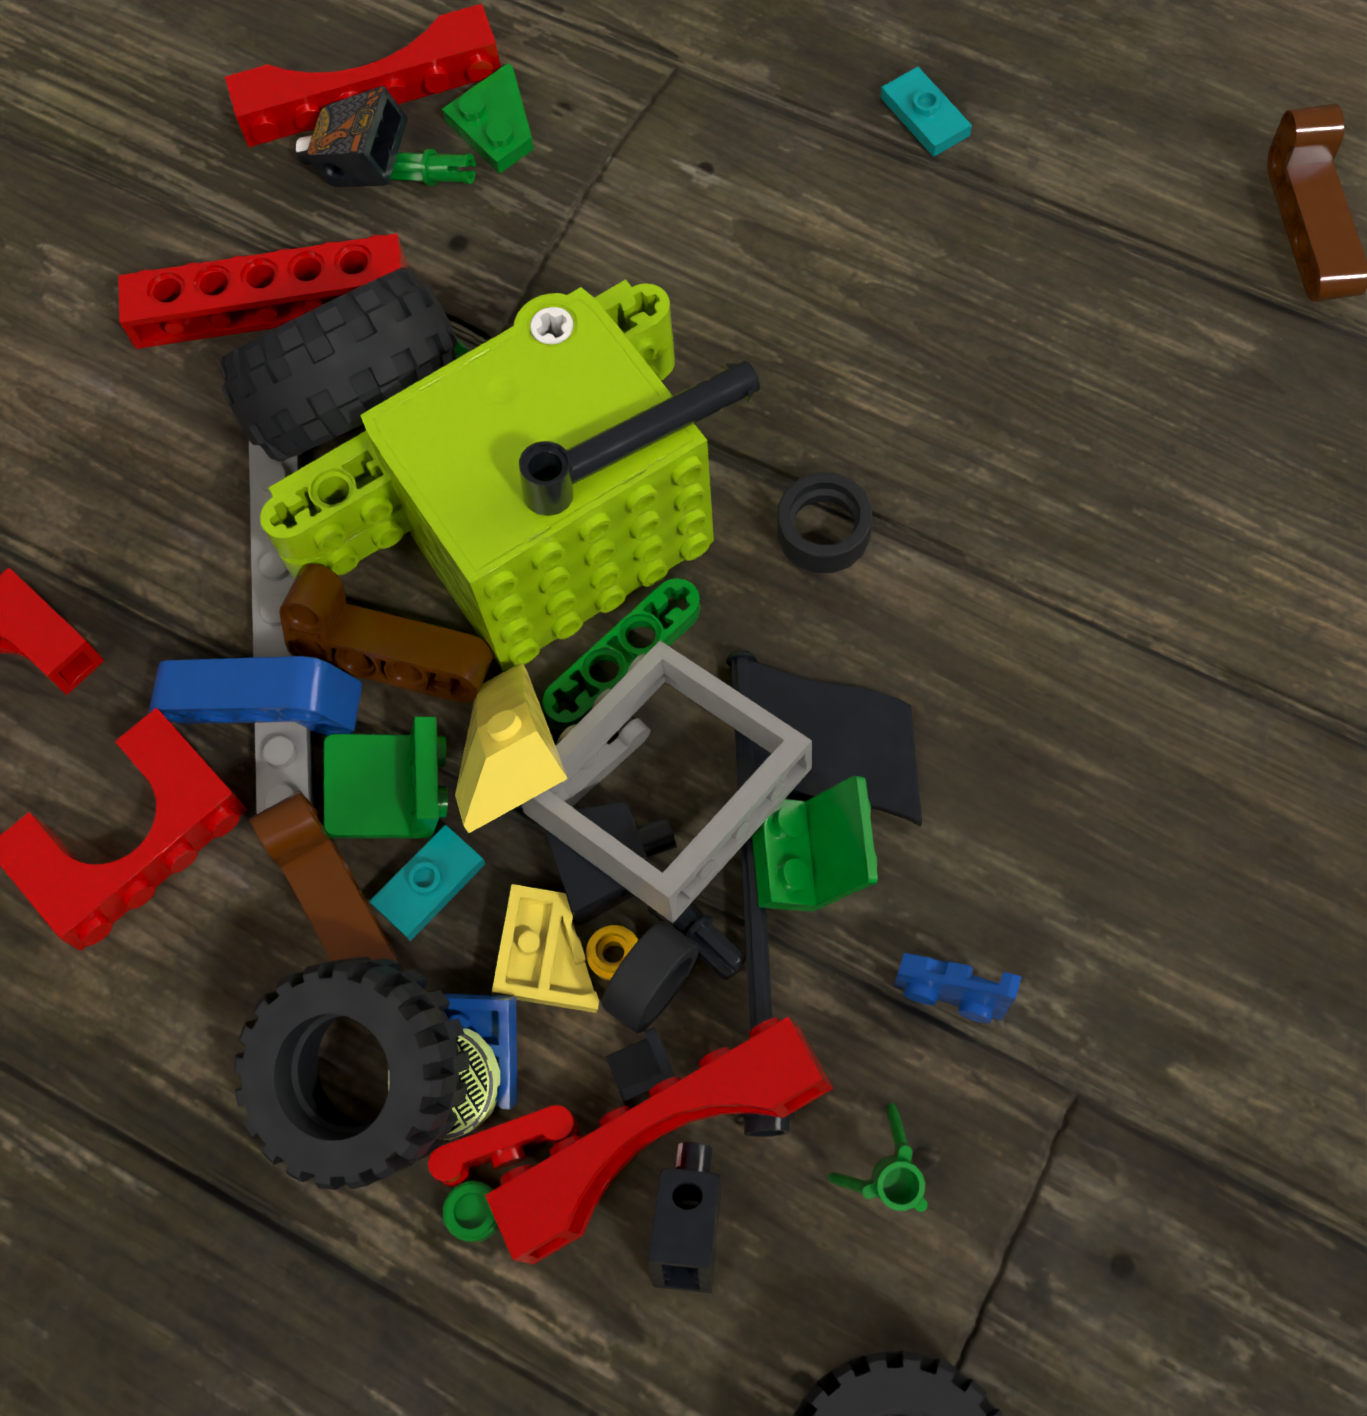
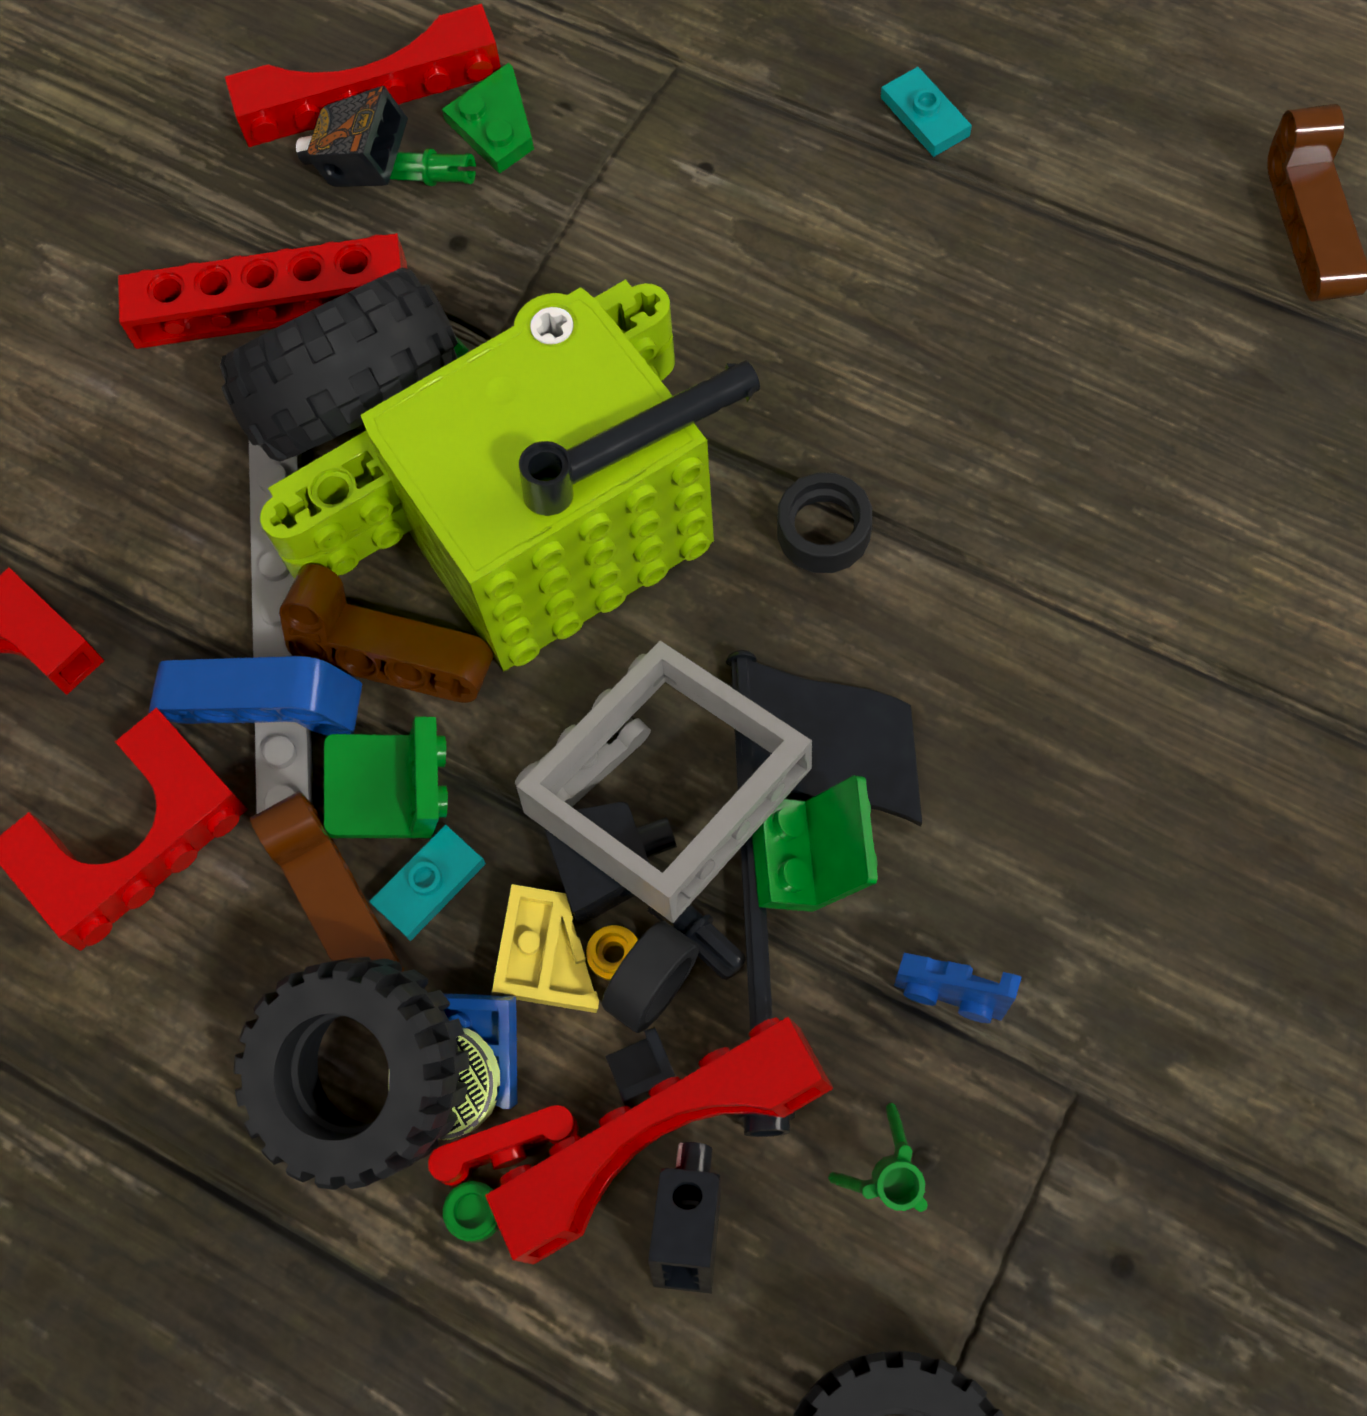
(505, 751): light yellow wedge -> none
(616, 649): green beam -> none

